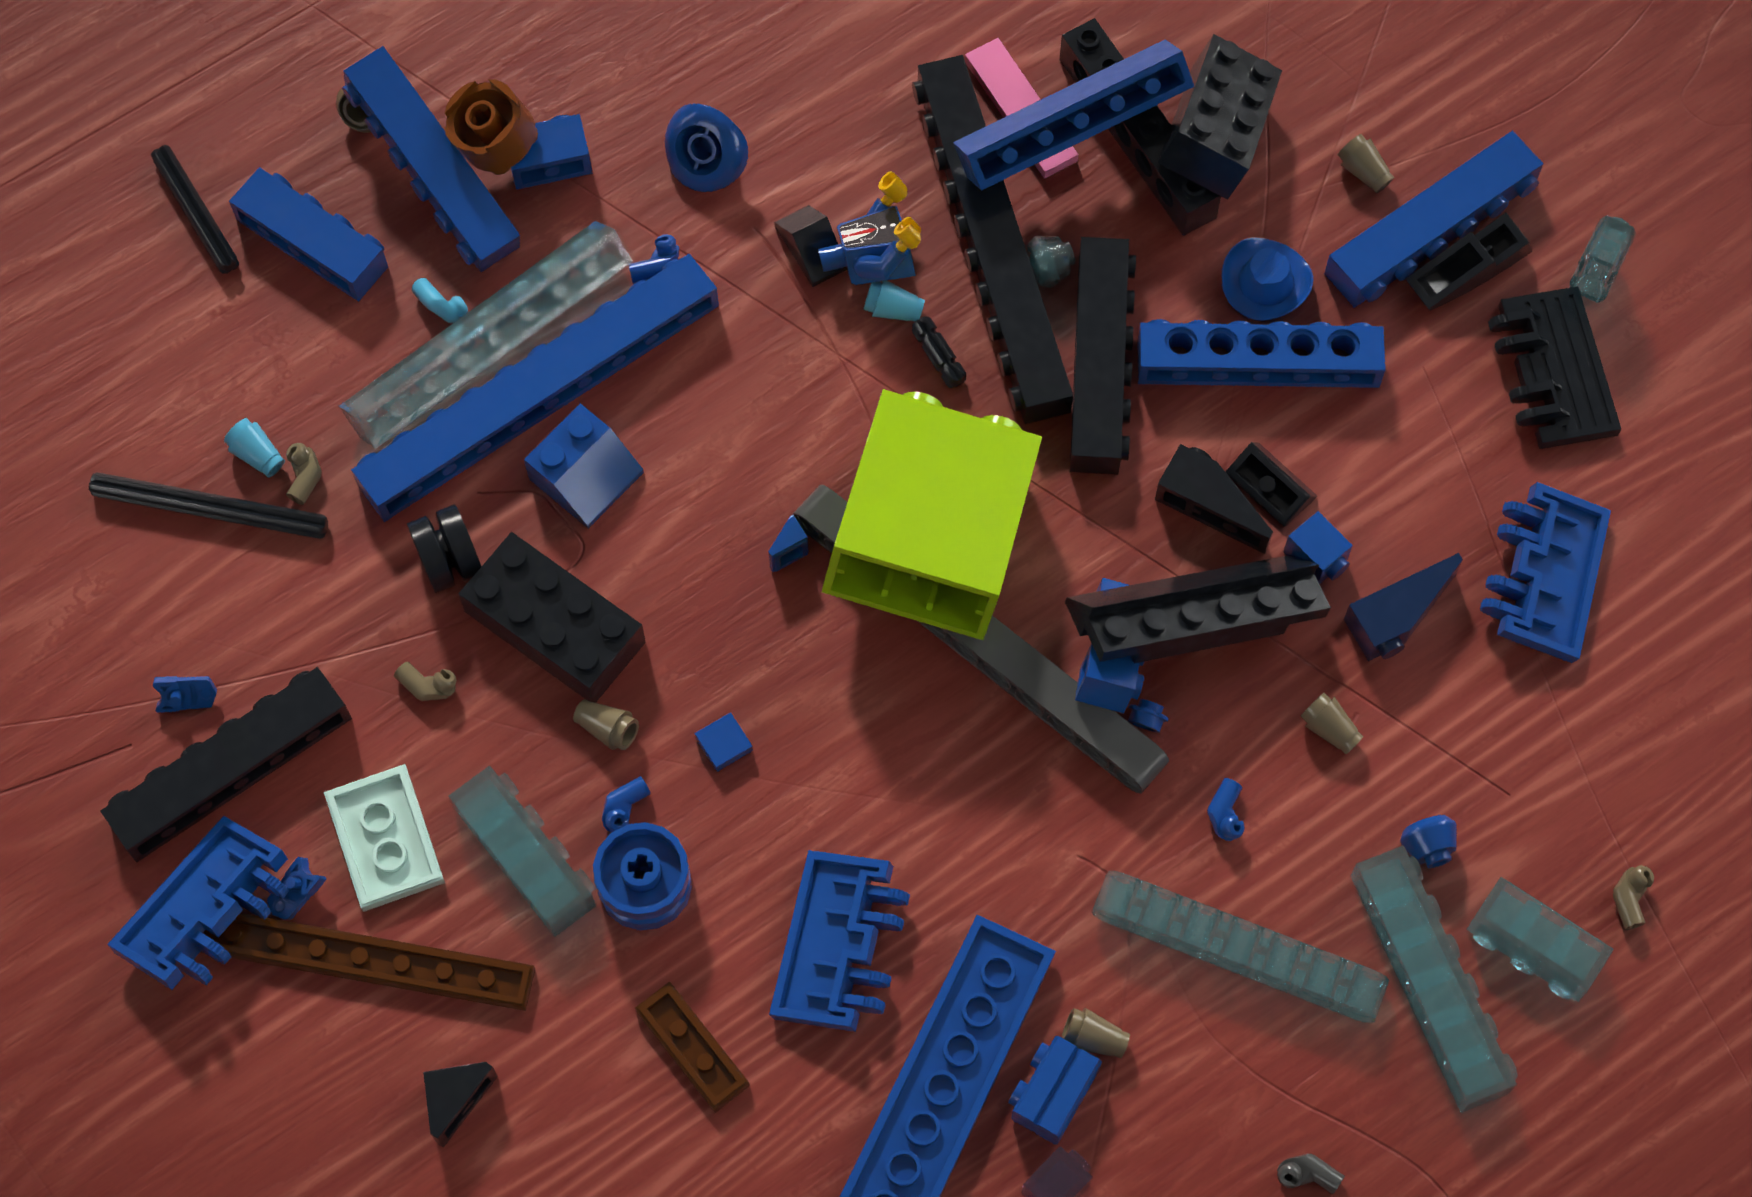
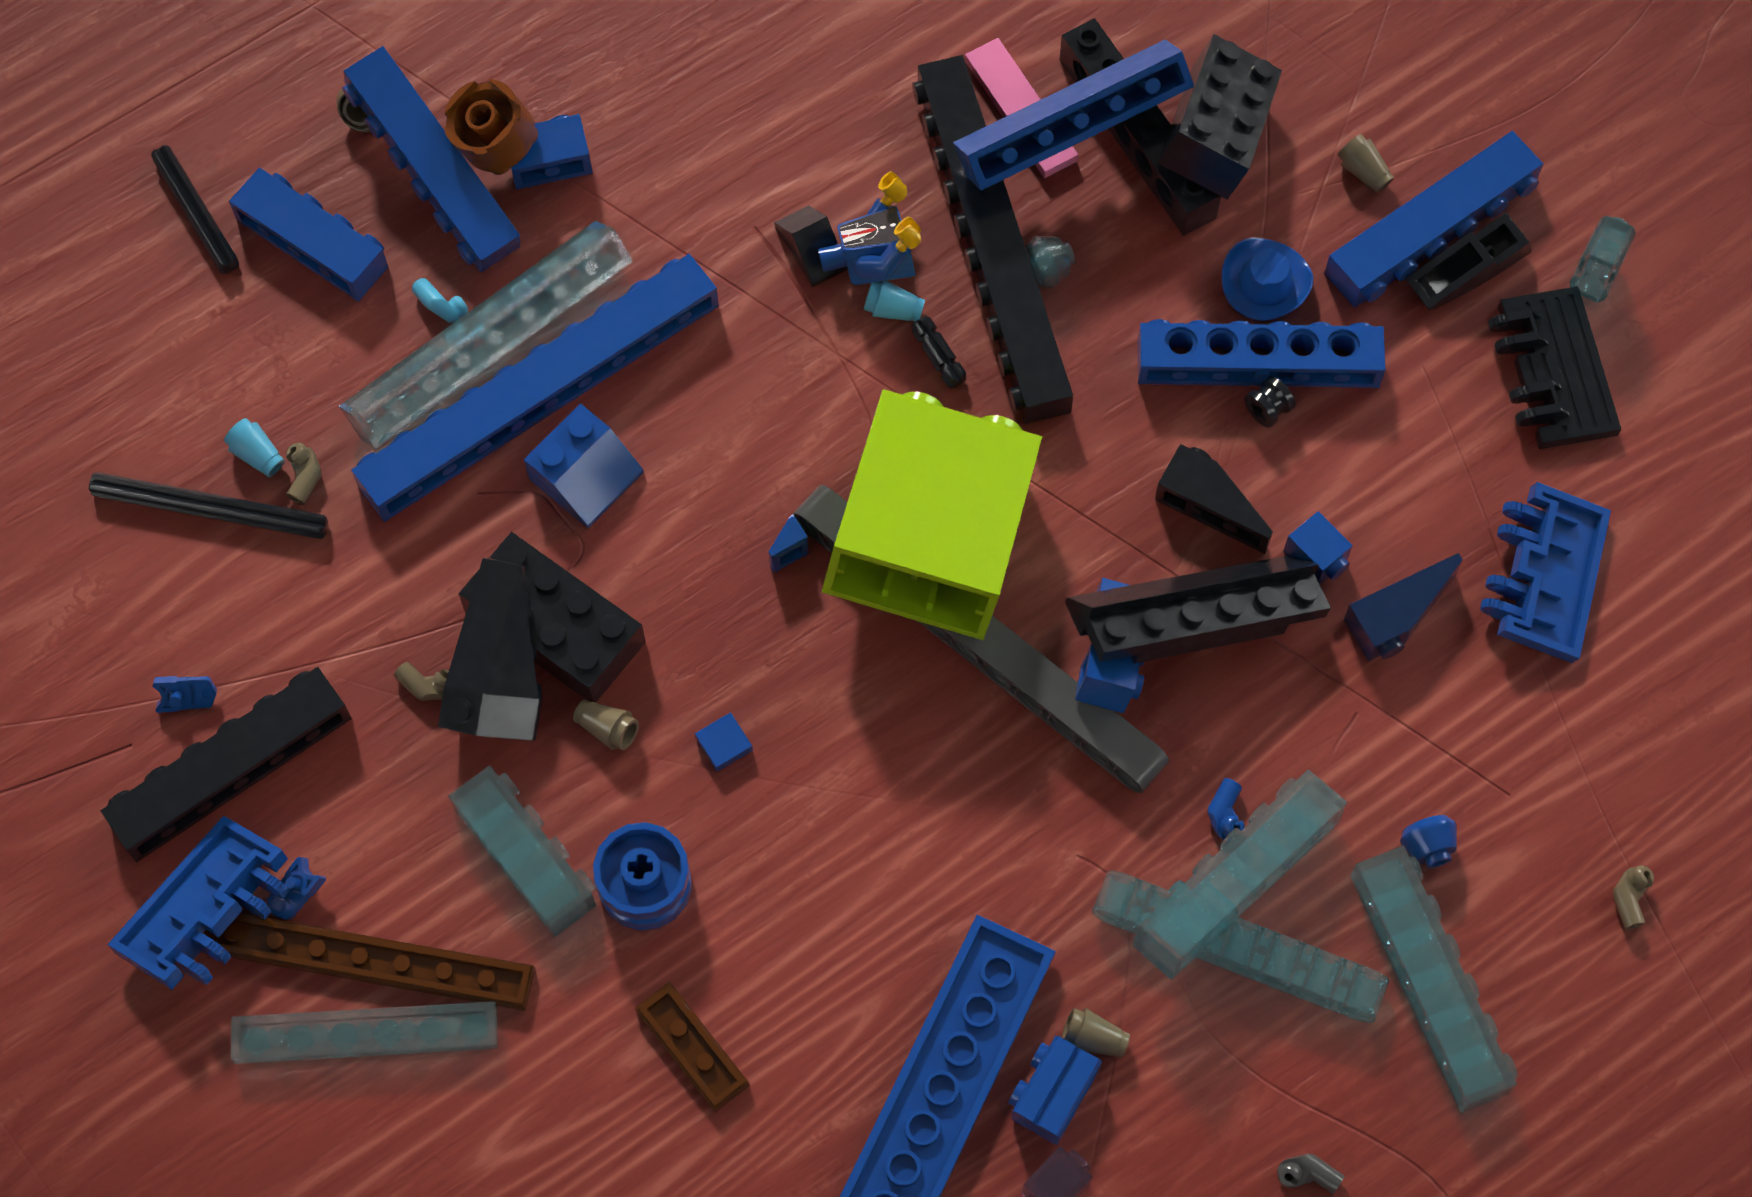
(364, 1032): none -> clear light blue plate
(384, 837): light aqua tile -> none
(444, 548): black wheel -> none
(453, 1095): black slope -> none
(492, 671): none -> black wedge
(620, 801): blue arm -> none
(665, 251): blue arm -> none
(704, 148): blue hat -> none
(828, 934): blue hinge -> none
(1100, 356): black brick -> none
(1147, 715): blue plate -> none
(1238, 873): none -> clear light blue brick
(1269, 401): none -> black wheel
(1270, 483): black slope -> none
(1332, 723): dark tan cone -> none
(1539, 940): clear light blue brick -> none

